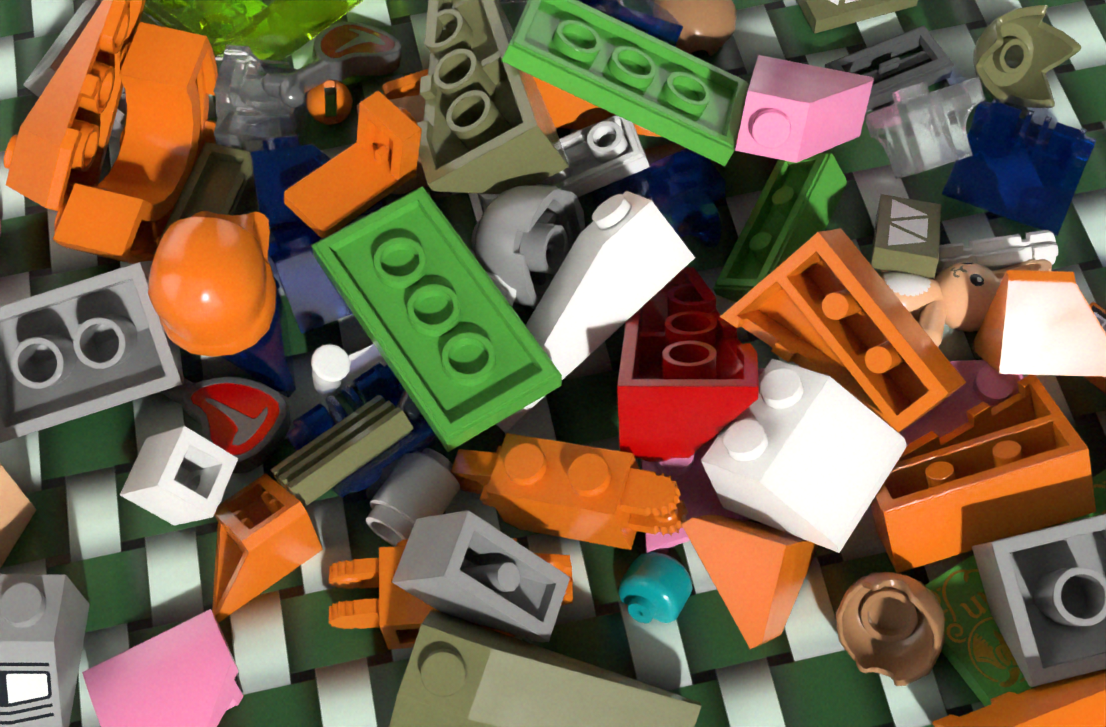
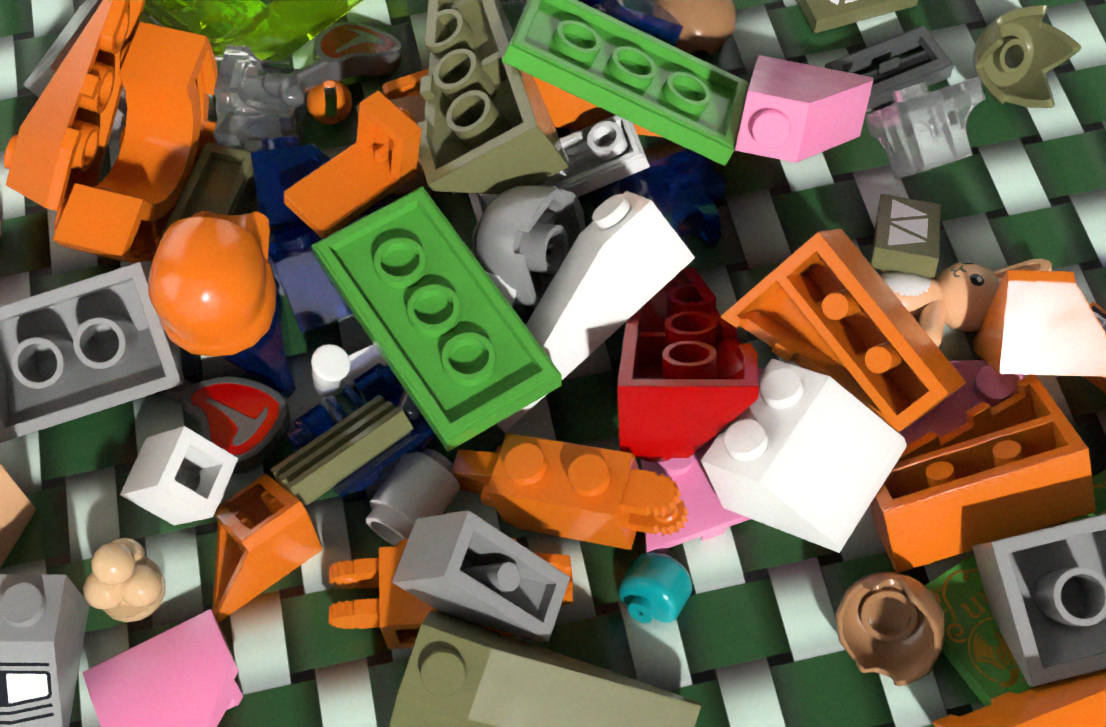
(124, 581): none -> tan piece
(753, 570): orange slope -> none
(786, 215): bright green slope -> none
(1000, 251): white axle -> none
(1020, 166): clear blue hinge -> none

